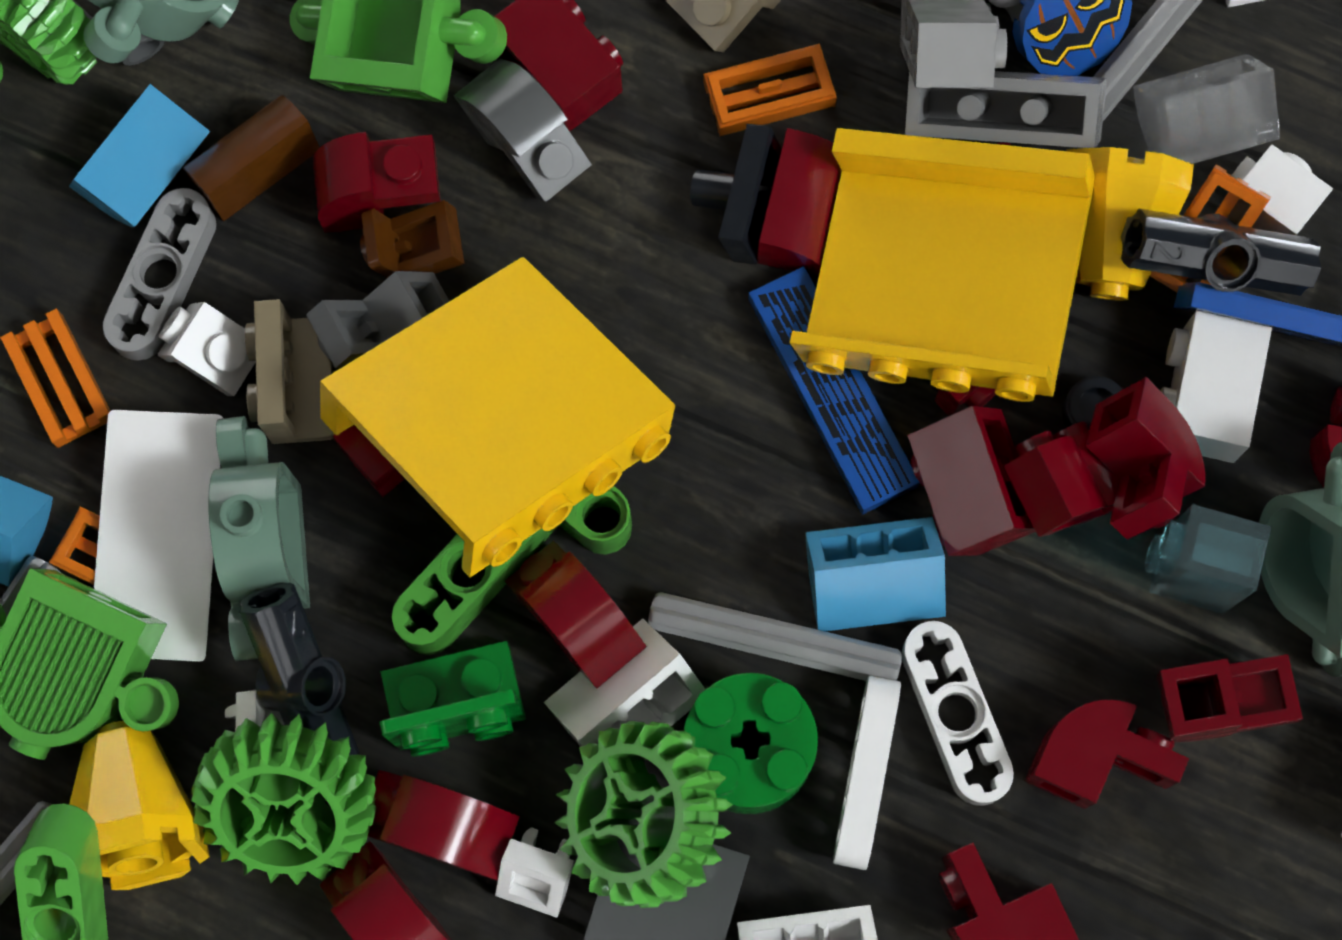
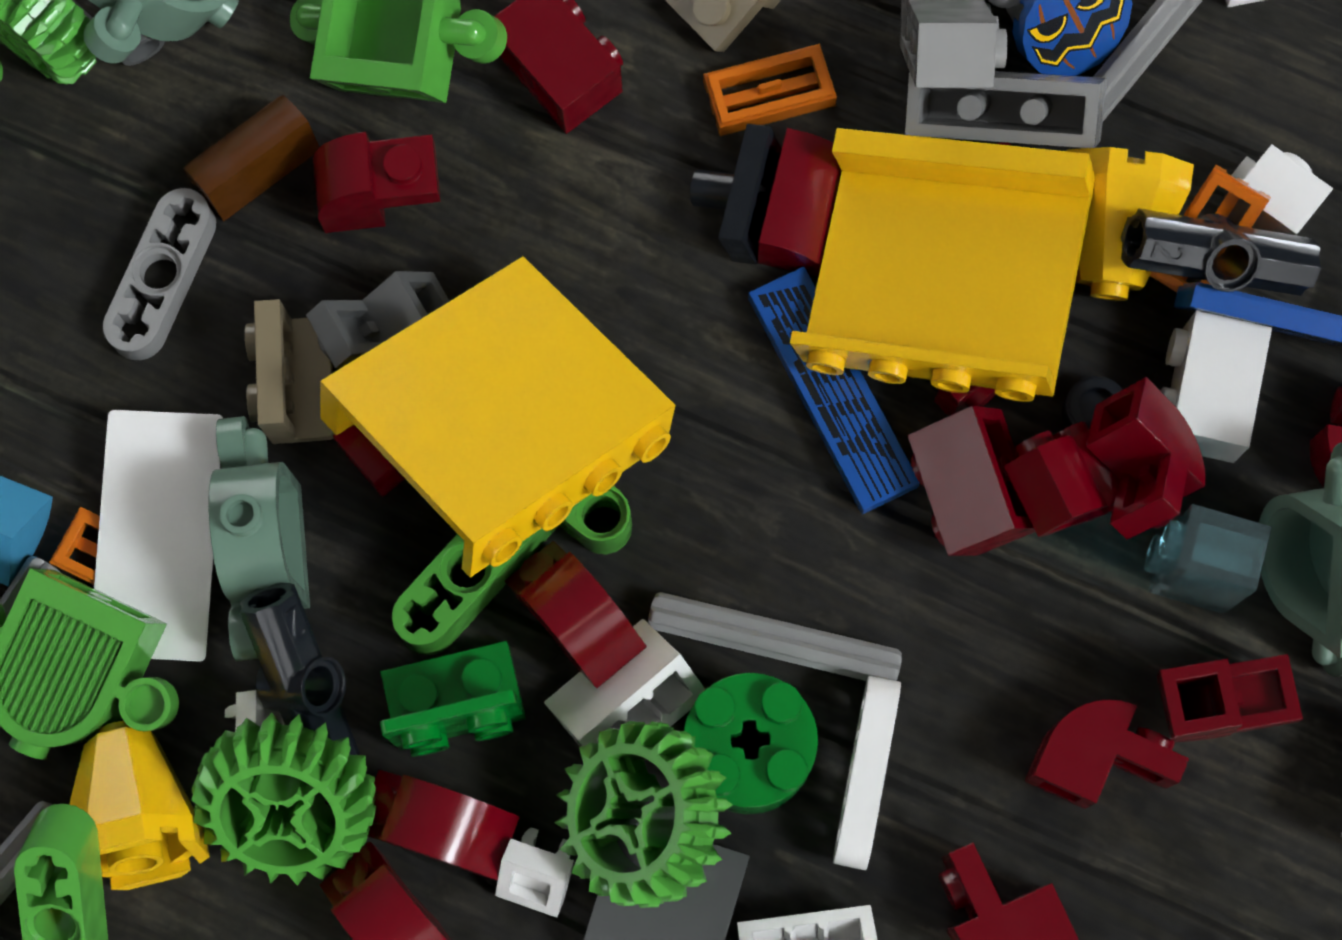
(35, 335): orange tile -> none
(139, 157): dark azure brick -> none
(207, 346): white bracket -> none
(413, 241): reddish brown bracket -> none
(526, 124): dark grey brick -> none
(876, 574): dark azure brick -> none
(989, 753): white beam -> none
(1209, 109): clear brick -> none

